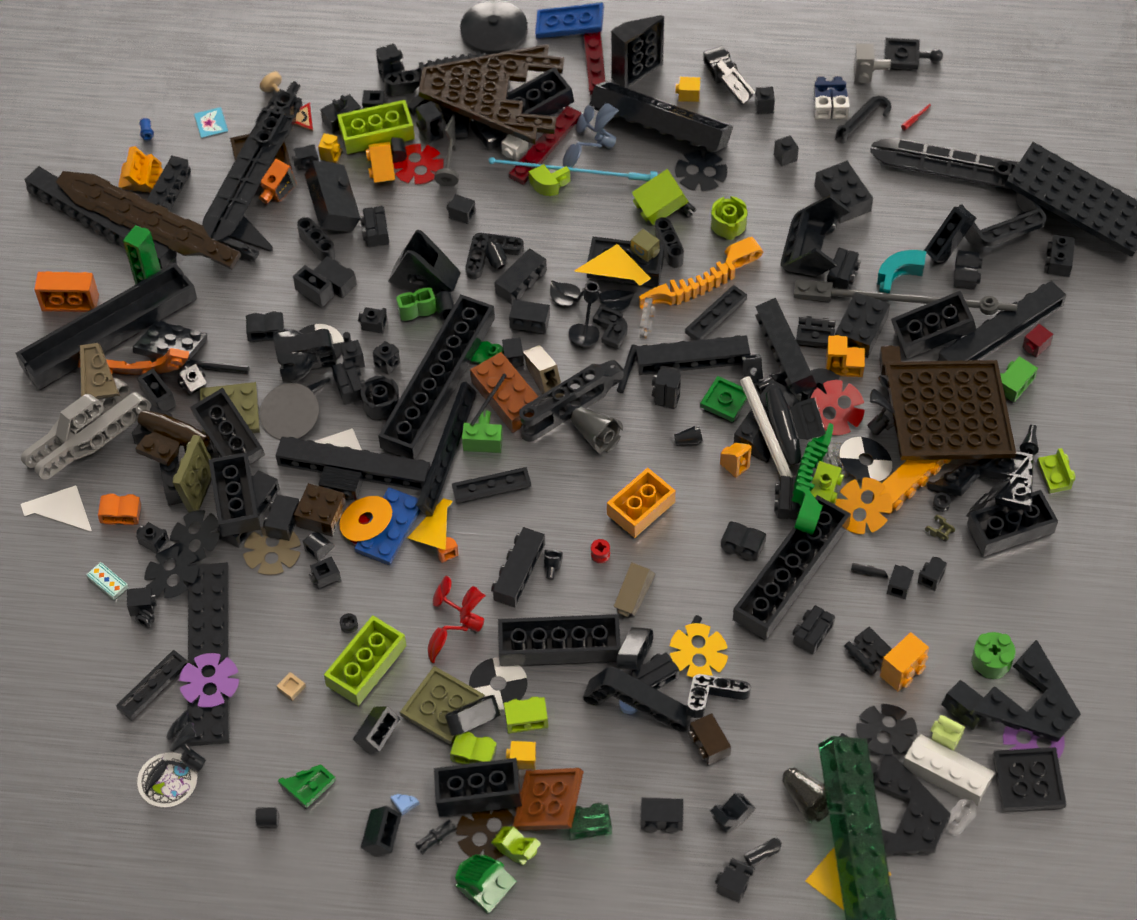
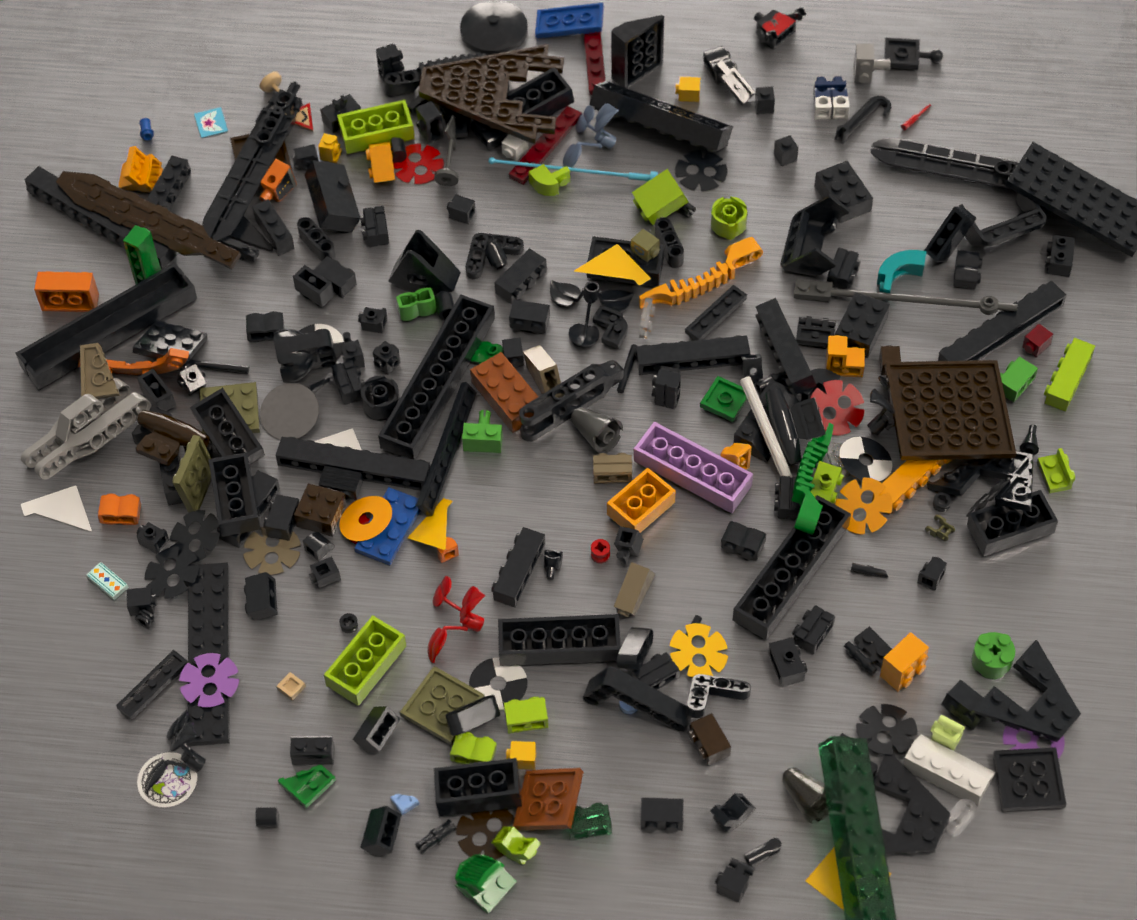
(260, 596): none -> black brick
(273, 227): none -> black brick
(312, 750): none -> black brick
(373, 98): black brick -> none
(488, 399): black axle -> none
(491, 485): black plate -> none
(612, 468): none -> dark tan brick
(627, 543): none -> black brick
(689, 436): black cone -> none
(693, 467): none -> lavender brick
(777, 26): none -> black torso
(787, 662): none -> black brick
(900, 581): black brick -> none
(933, 324): black brick -> none
(1069, 374): none -> lime brick

